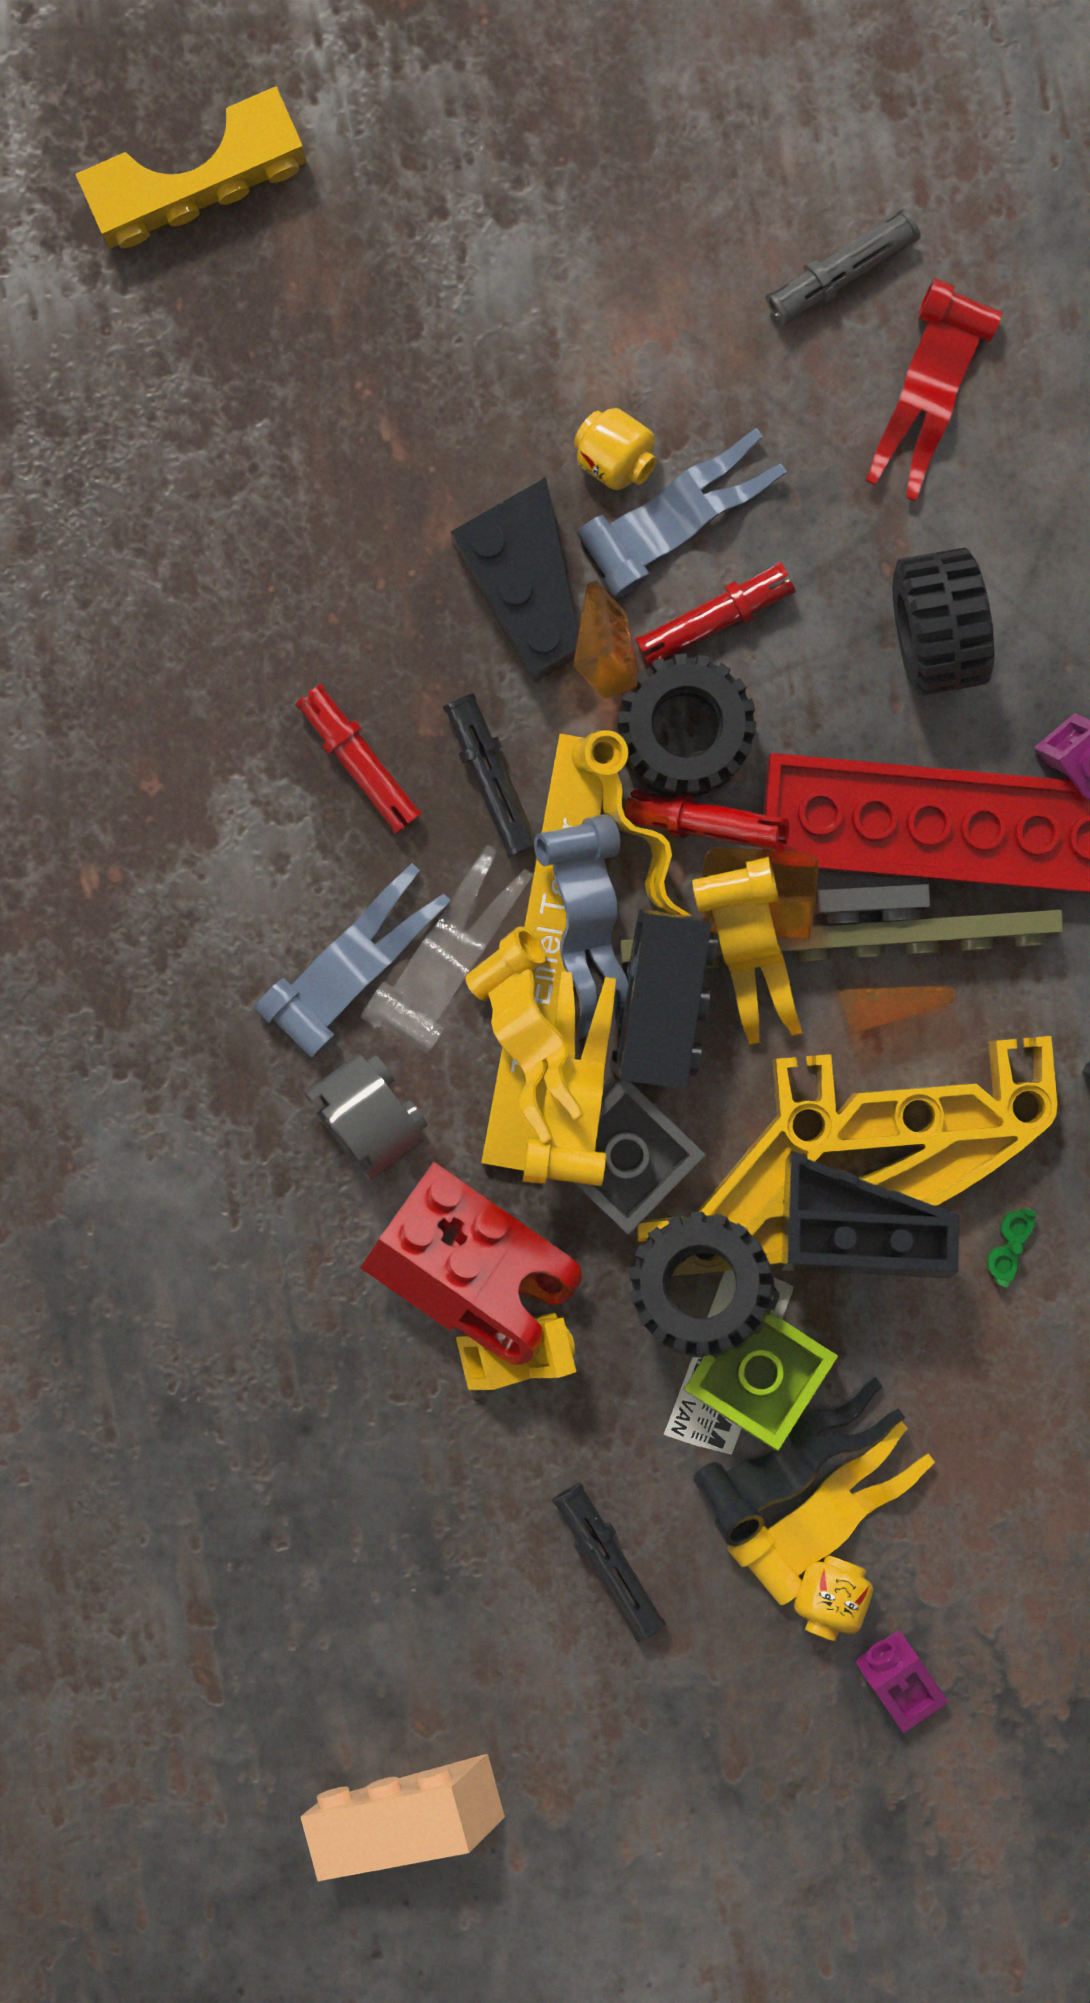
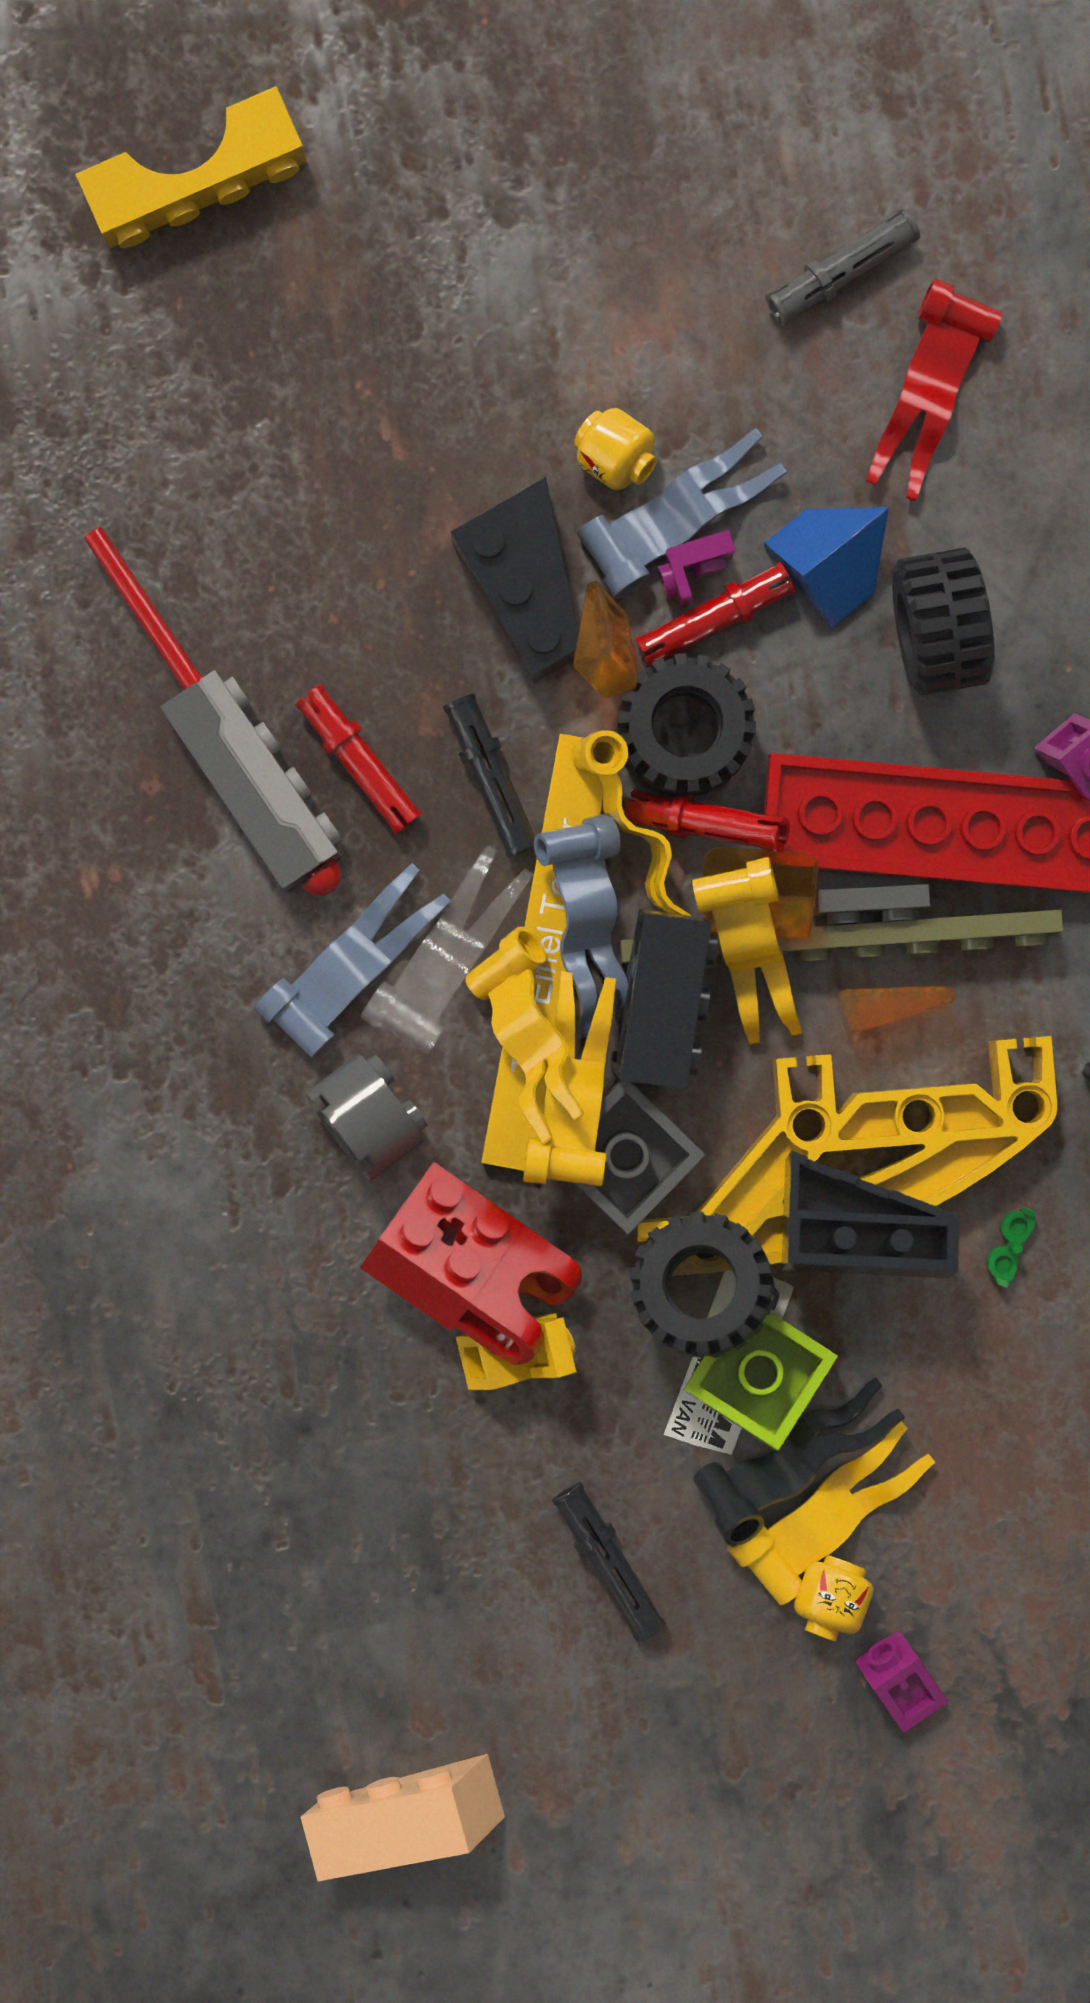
(235, 752): none -> piece
(702, 556): none -> magenta bracket
(832, 556): none -> blue slope

